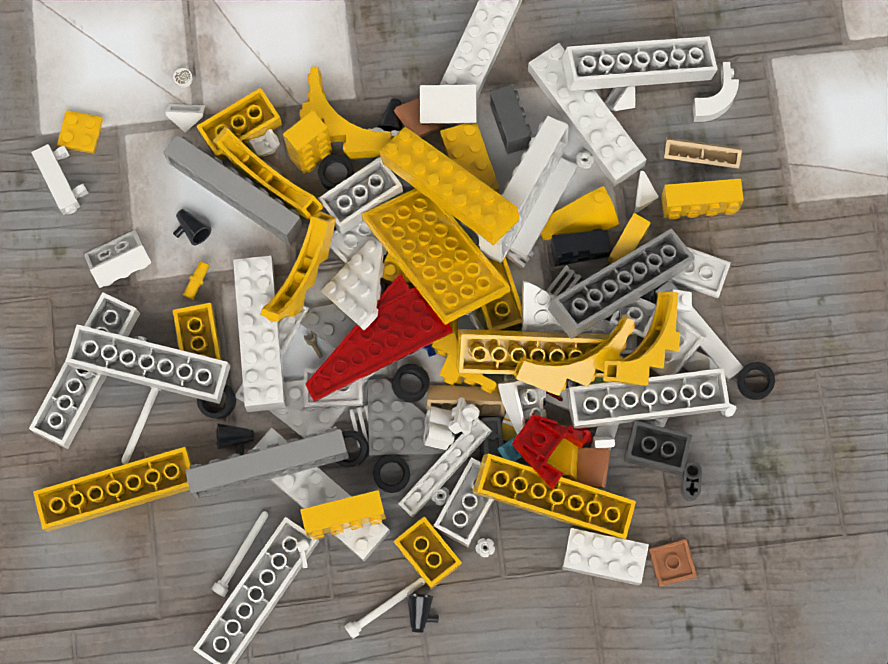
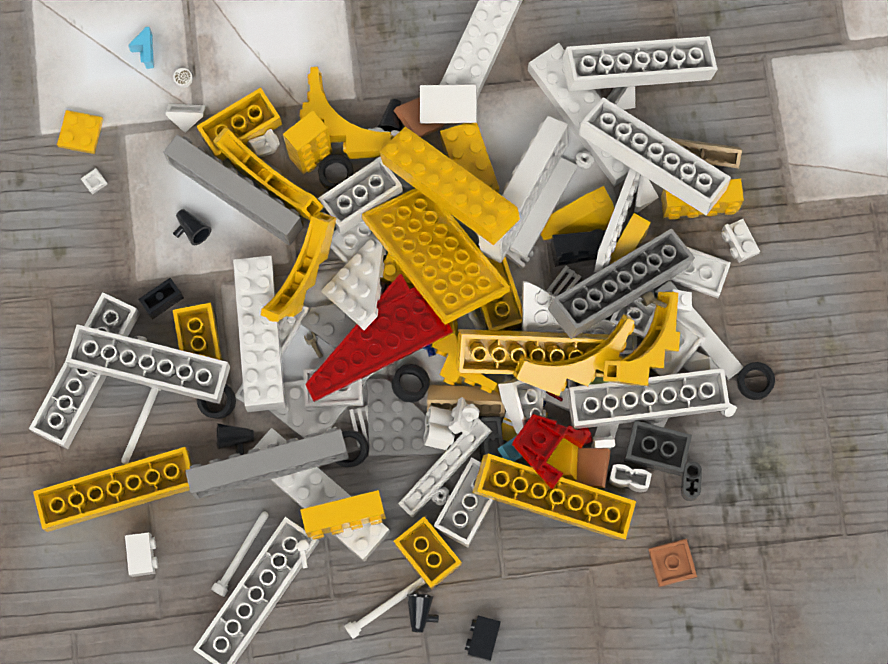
(56, 180): white brick -> none
(94, 181): none -> white tile
(117, 259): white slope -> none
(140, 554): none -> white brick
(144, 44): none -> medium azure slope
(161, 298): none -> black brick
(196, 280): yellow pin -> none
(394, 459): black tyre -> none
(483, 638): none -> black brick
(485, 552): white plate -> none
(510, 119): dark grey brick -> none
(605, 556): white brick -> none
(618, 217): none -> white plate
(635, 479): none -> white brick
(649, 298): none -> dark tan hand
(654, 156): none -> white brick
(713, 107): white arch -> none
(740, 240): none -> white bracket

